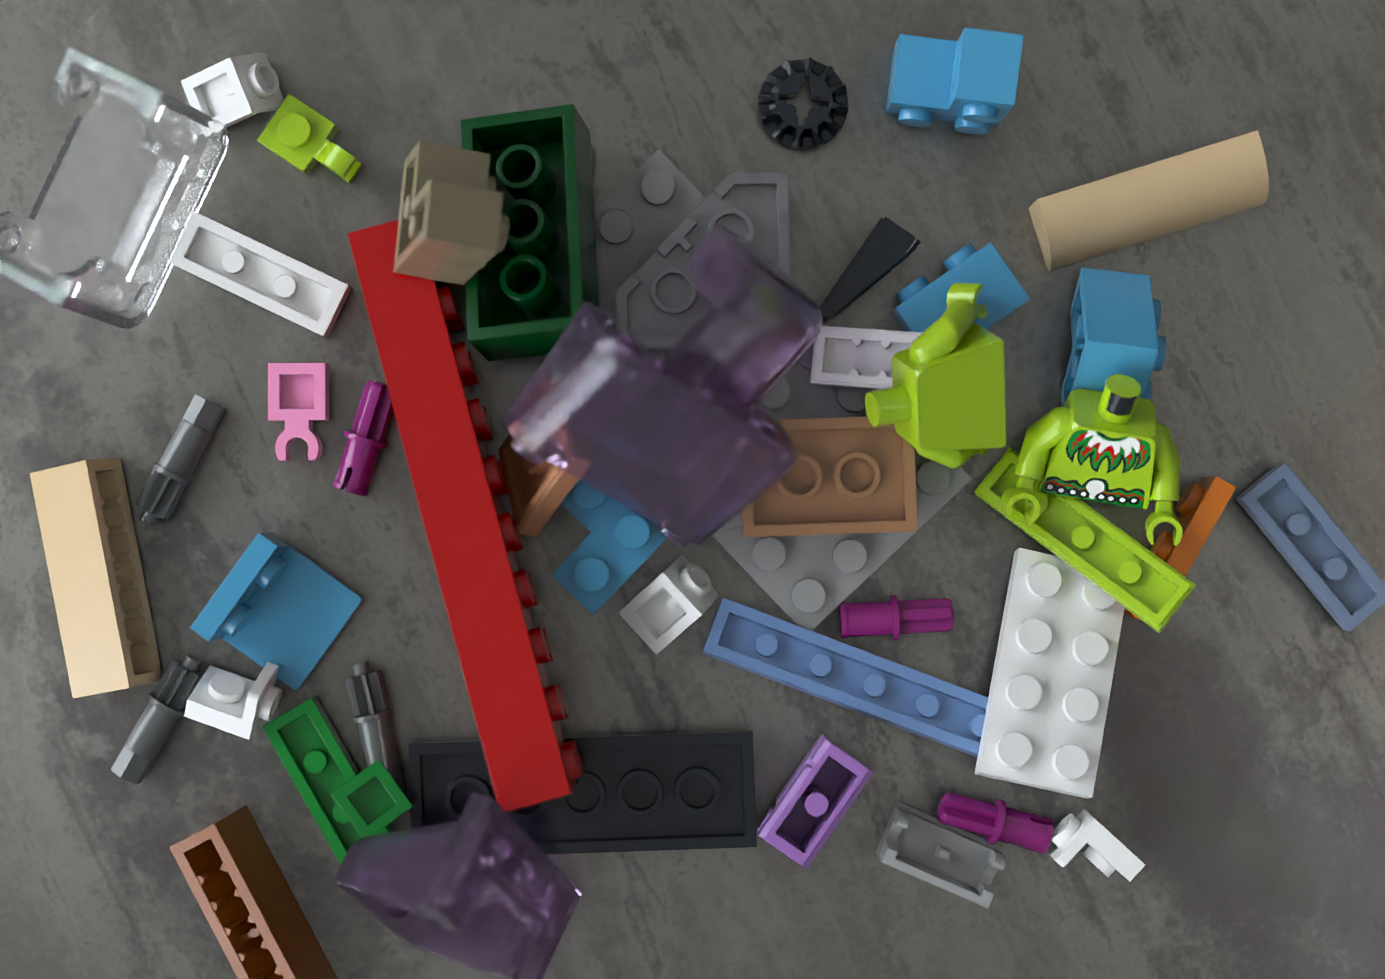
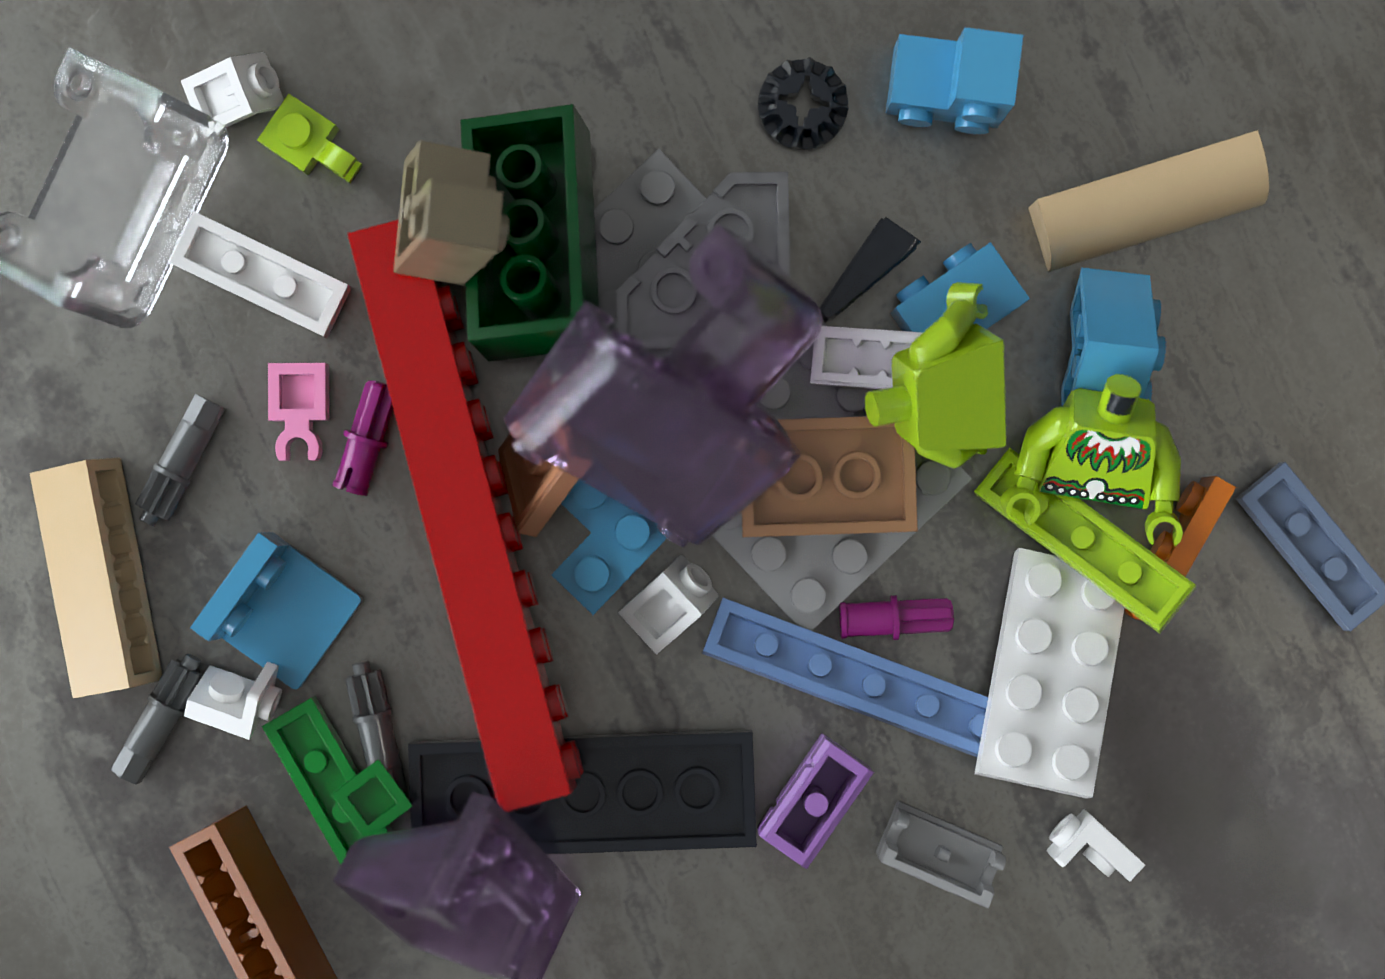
(996, 822): magenta axle -> none

